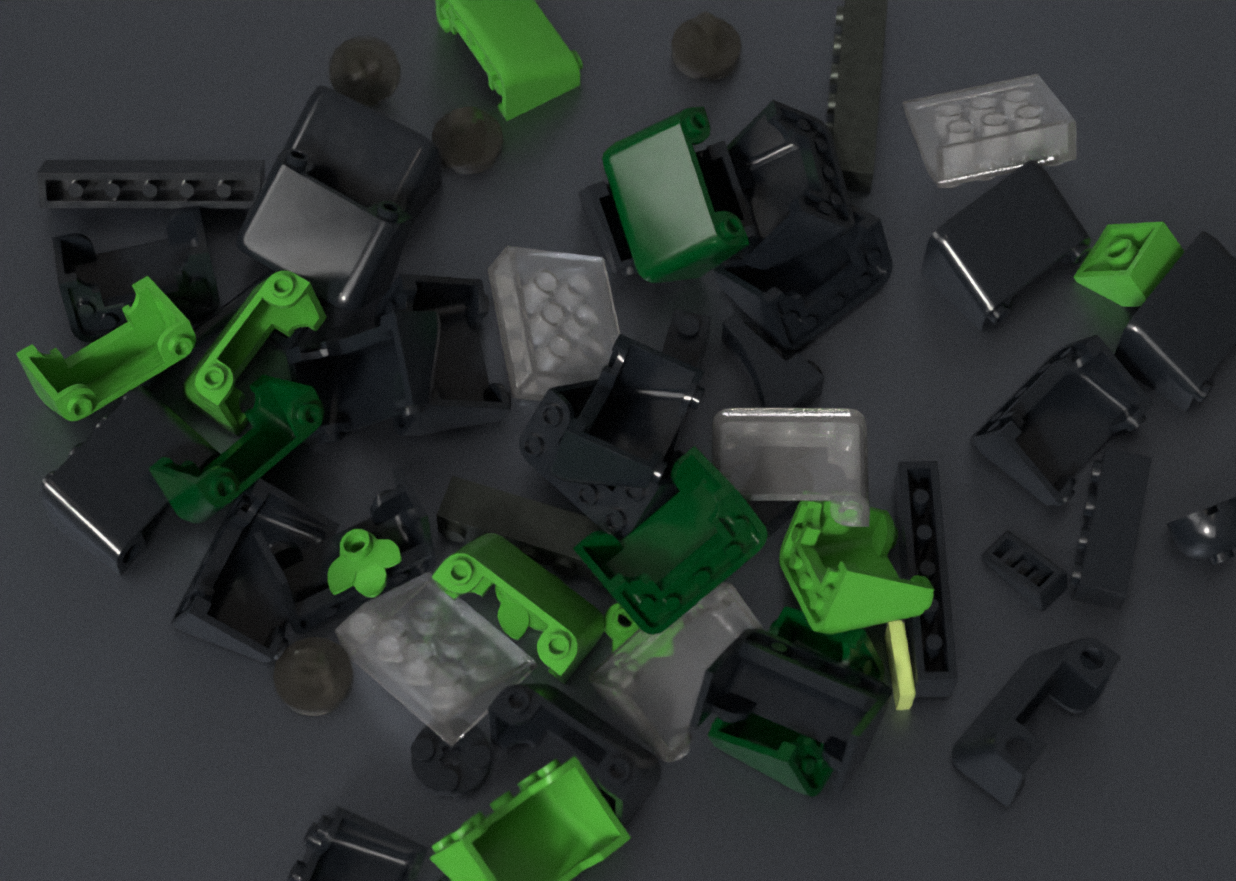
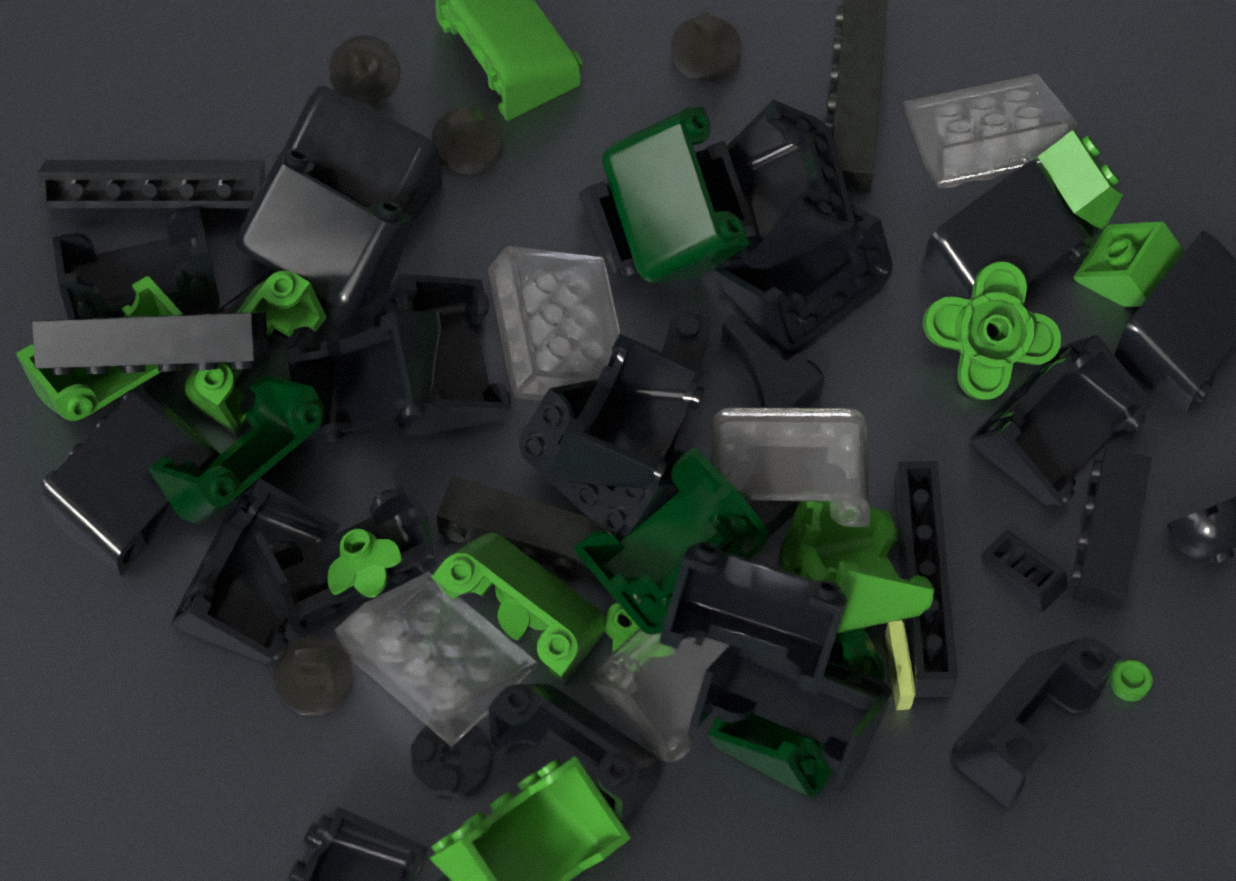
(151, 341): none -> black brick
(755, 611): none -> black windscreen
(1019, 335): none -> bright green plant
(1083, 178): none -> slope
(1131, 680): none -> bright green tile

